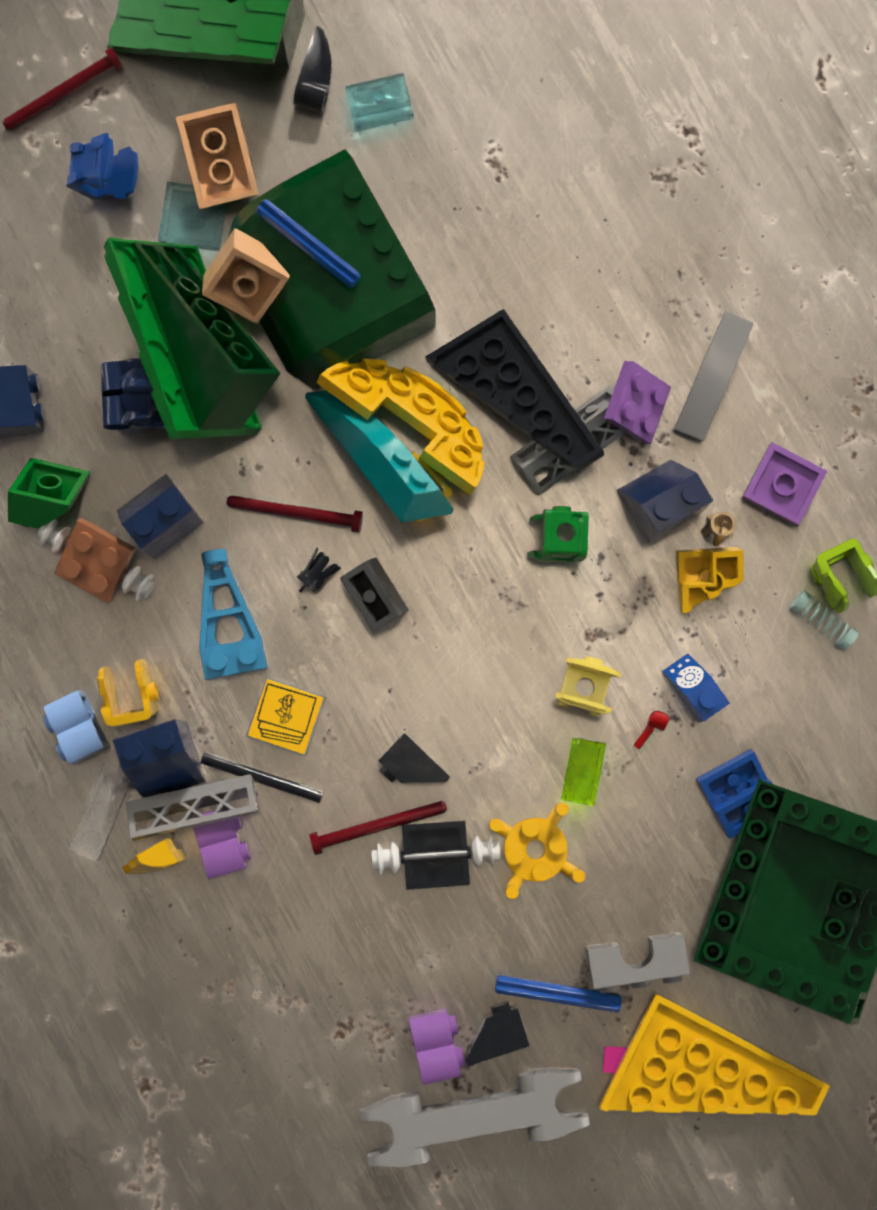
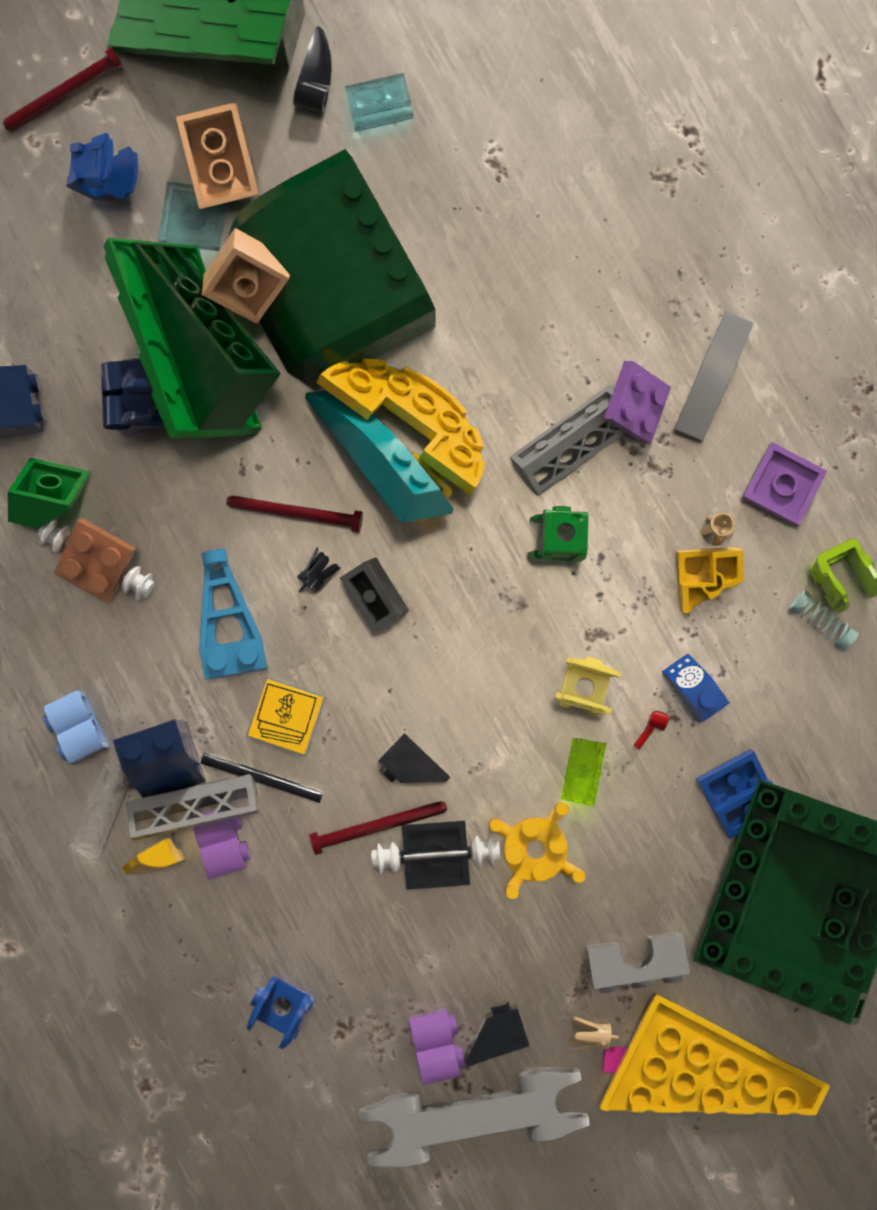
(110, 708): yellow piece -> none
(159, 517): dark blue slope -> none
(264, 1012): none -> blue piece
(308, 243): blue axle -> none
(510, 379): black wing -> none
(558, 993): blue axle -> none
(598, 1037): none -> tan piece
(665, 498): dark blue slope -> none

